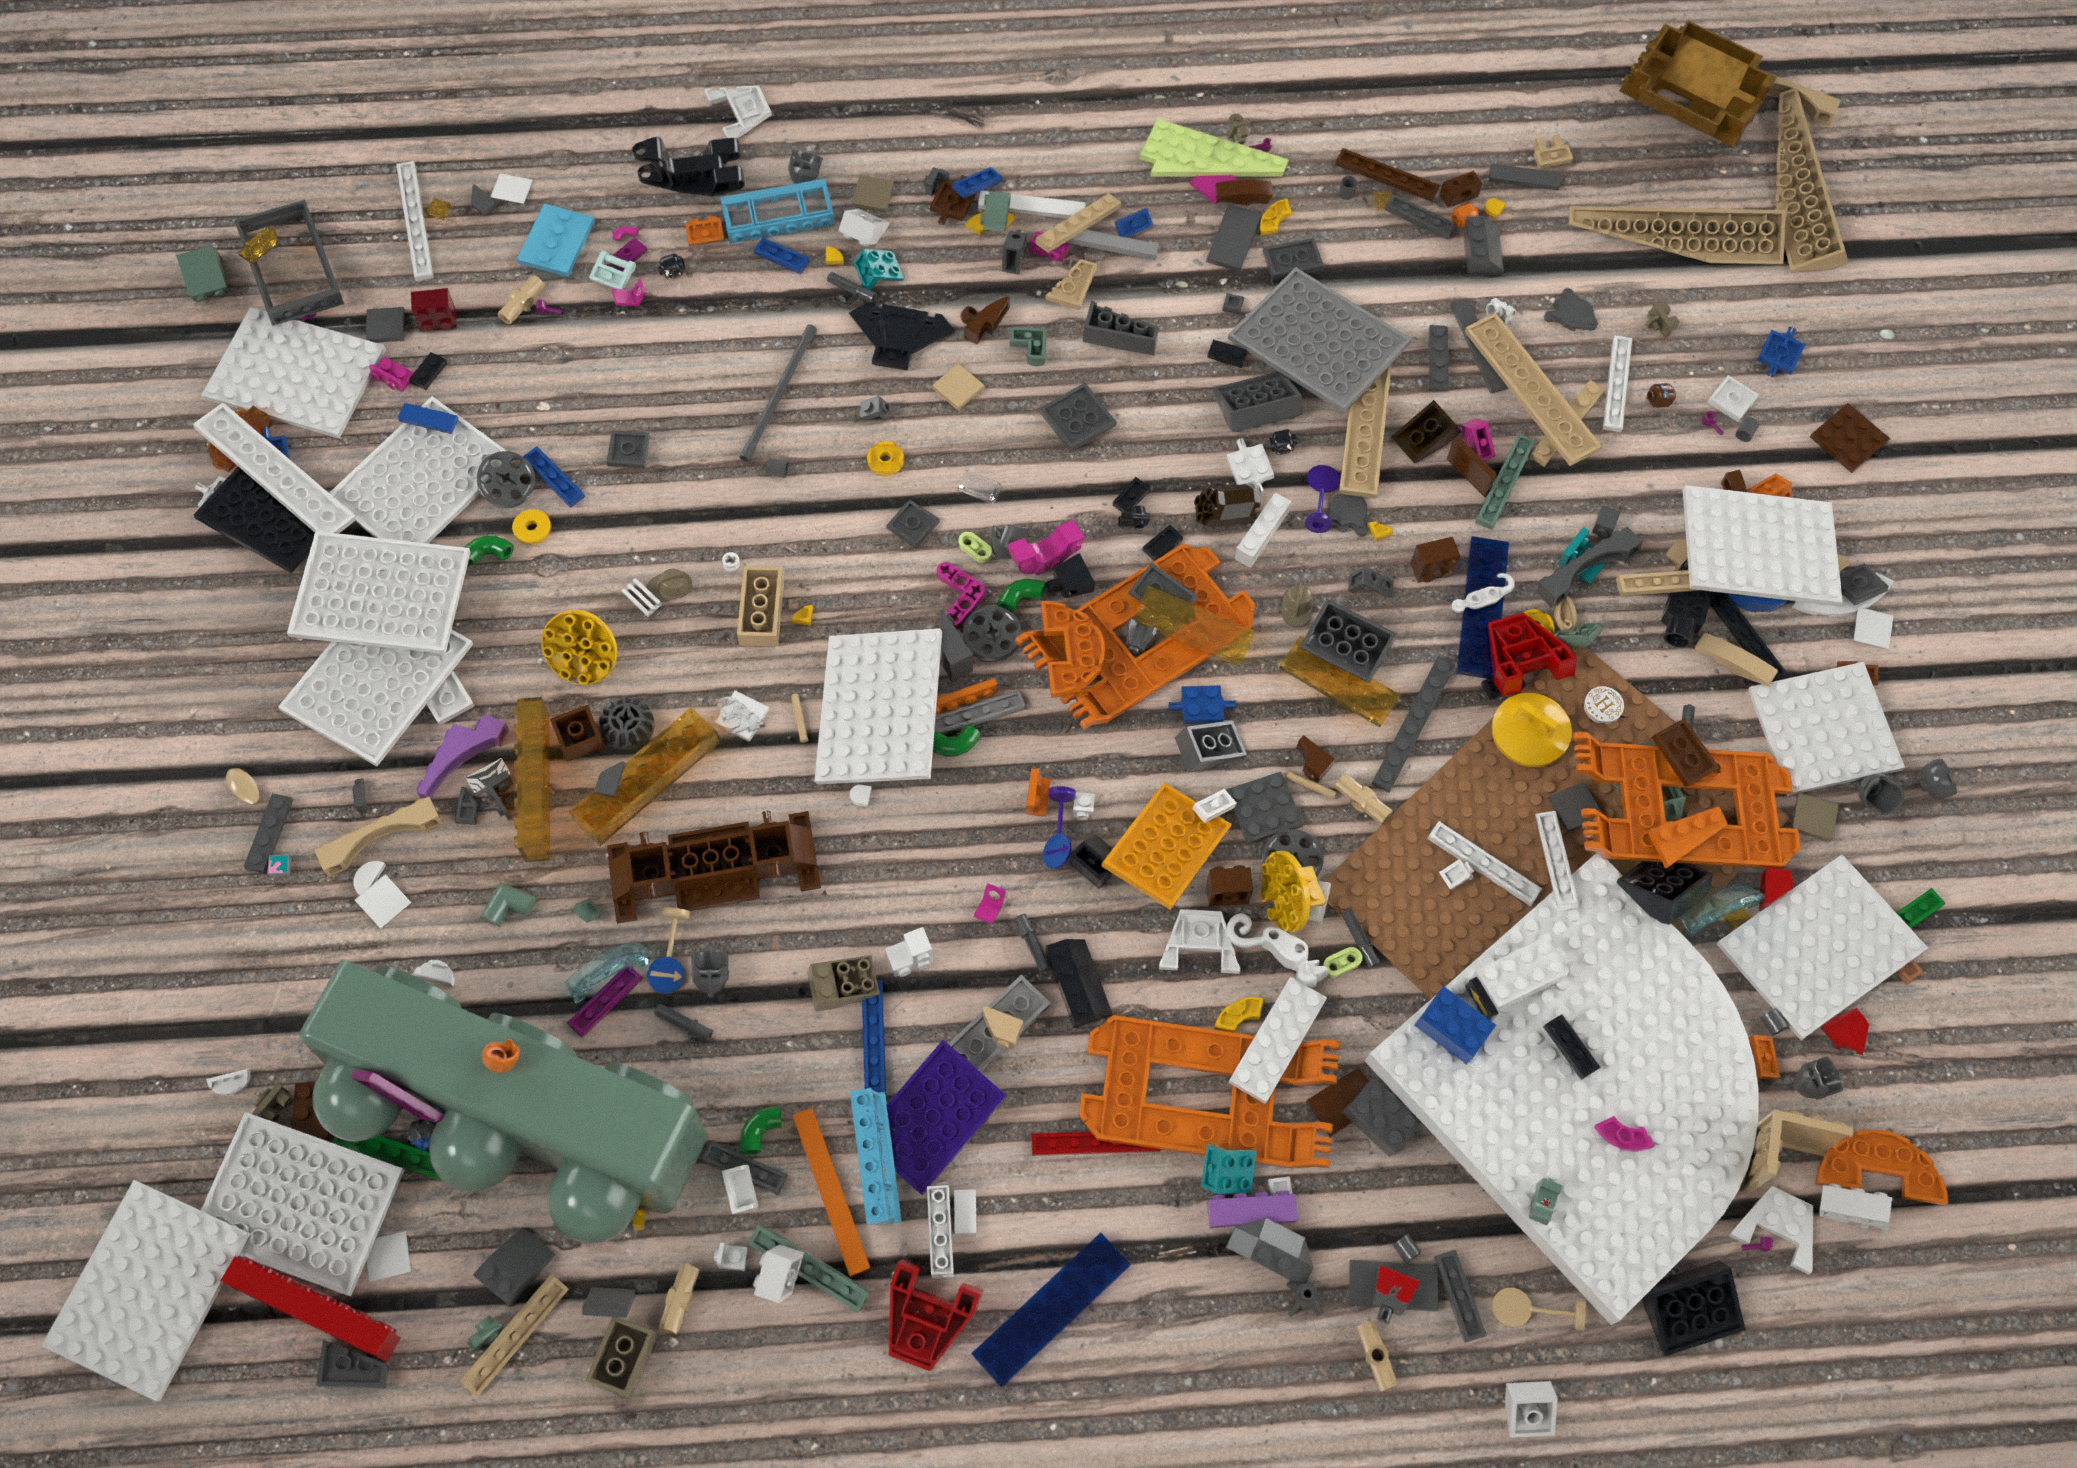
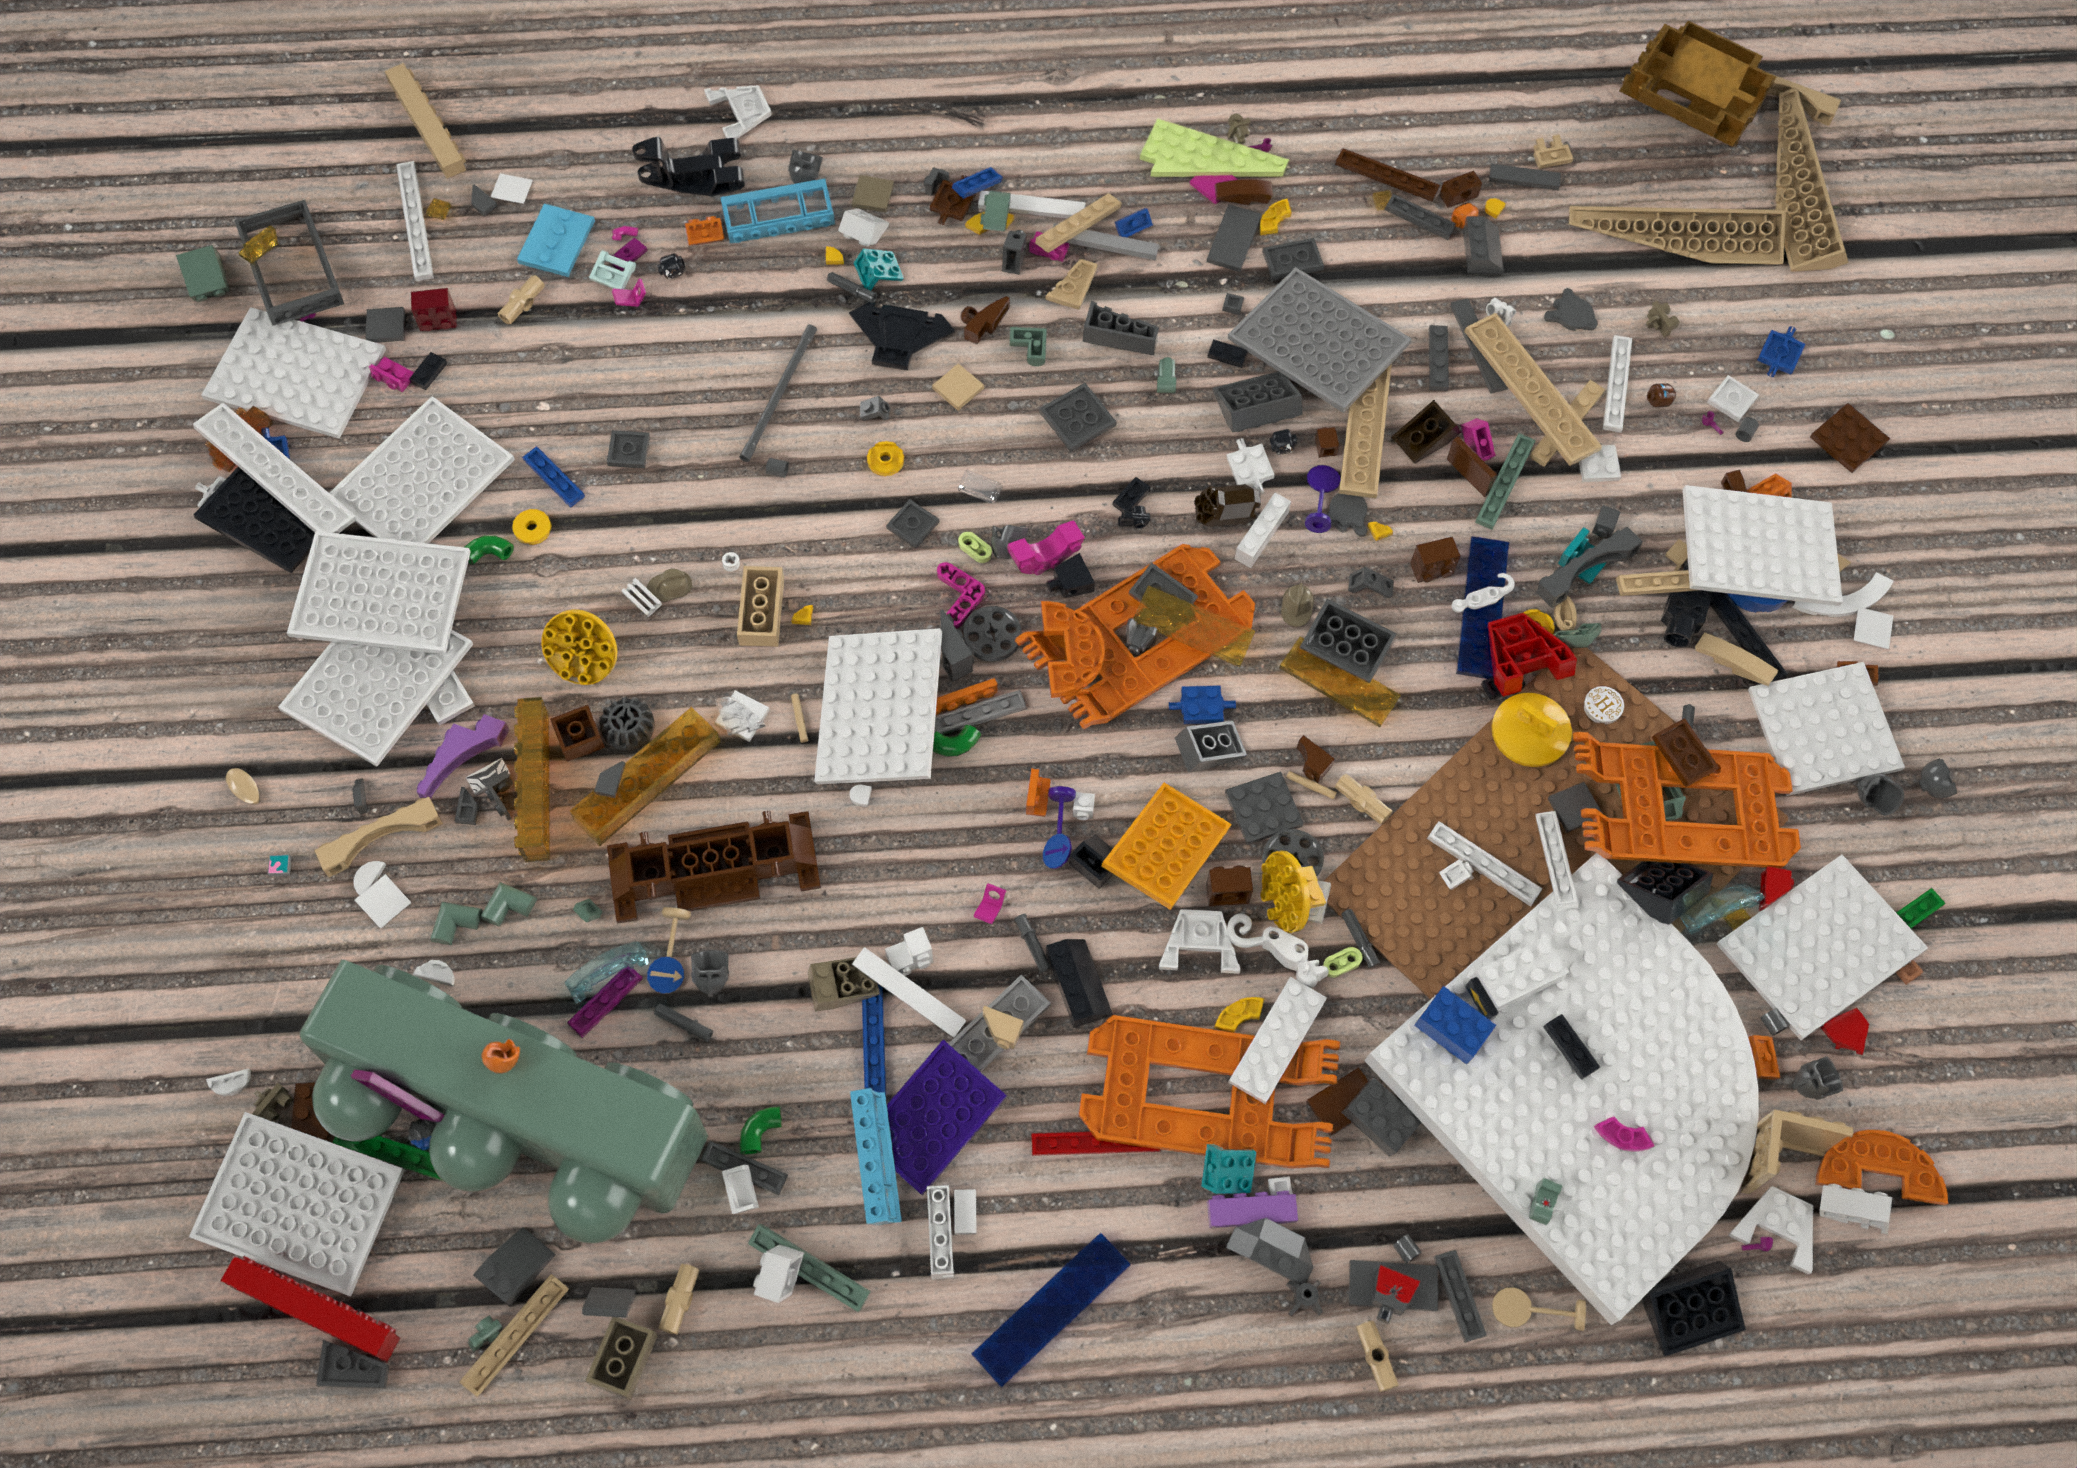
(145, 1290): white plate -> none
(268, 833): dark grey plate -> none
(388, 1257): white sticker -> none
(425, 120): none -> tan brick
(428, 418): blue tile -> none
(451, 916): none -> sand green brick
(503, 471): dark grey wedge -> none
(541, 308): magenta hand -> none
(639, 1219): yellow tile -> none
(731, 1257): white bracket -> none
(781, 255): blue tile -> none
(831, 1192): orange tile -> none
(909, 992): none -> white tile
(924, 1323): red wedge -> none
(1021, 589): green cylinder -> none
(1162, 543): black tile -> none
(1166, 380): none -> sand green piece
(1214, 805): white plate -> none
(1326, 442): none -> reddish brown brick
(1347, 187): dark grey beam -> none
(1413, 724): dark grey plate -> none
(1531, 1409): white slope -> none
(1601, 466): none -> white plate
(1684, 835): orange wing -> none
(1814, 817): dark tan tile -> none
(1861, 584): dark grey tile -> none

